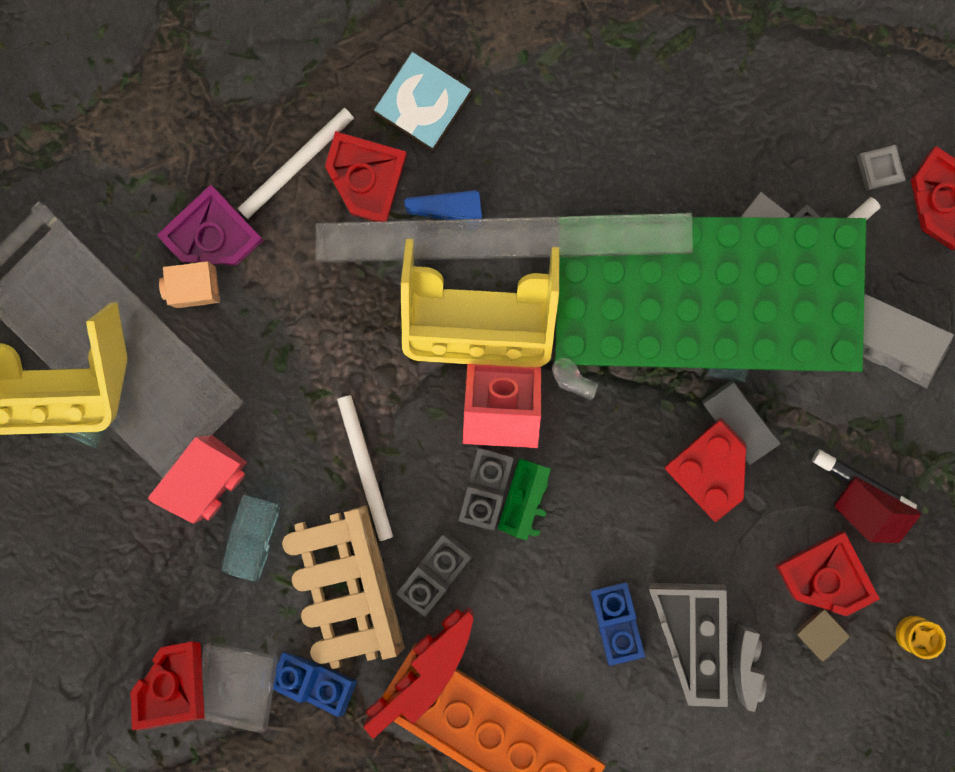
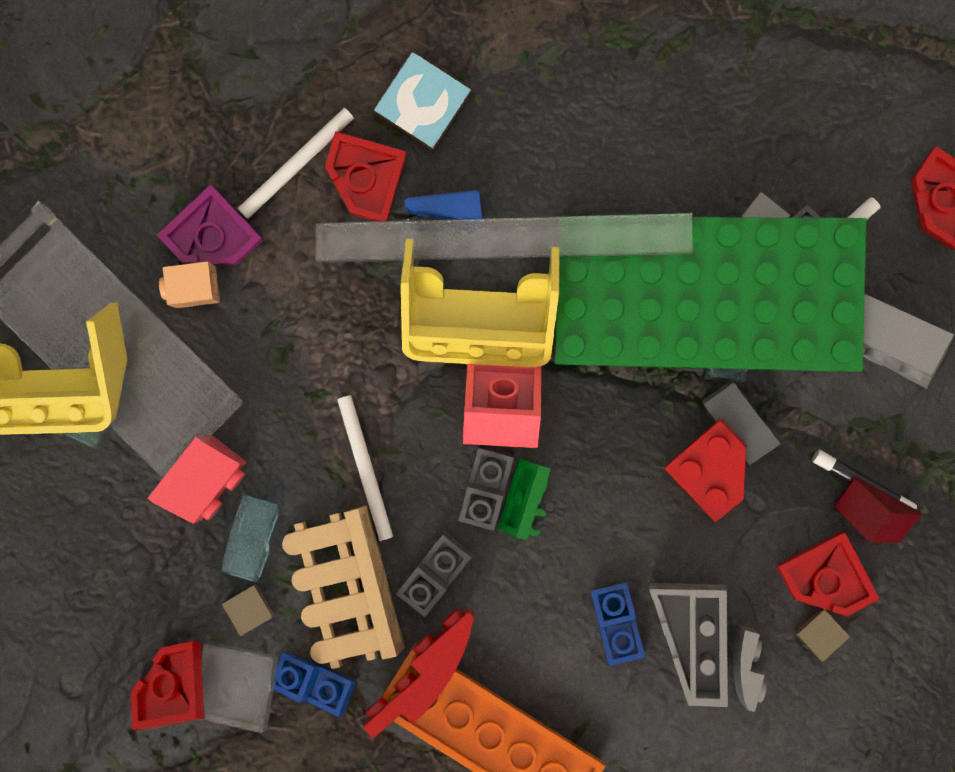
(248, 609): none -> dark tan tile
(570, 379): clear arm -> none
(880, 167): light grey tile -> none
(928, 640): yellow wheel -> none

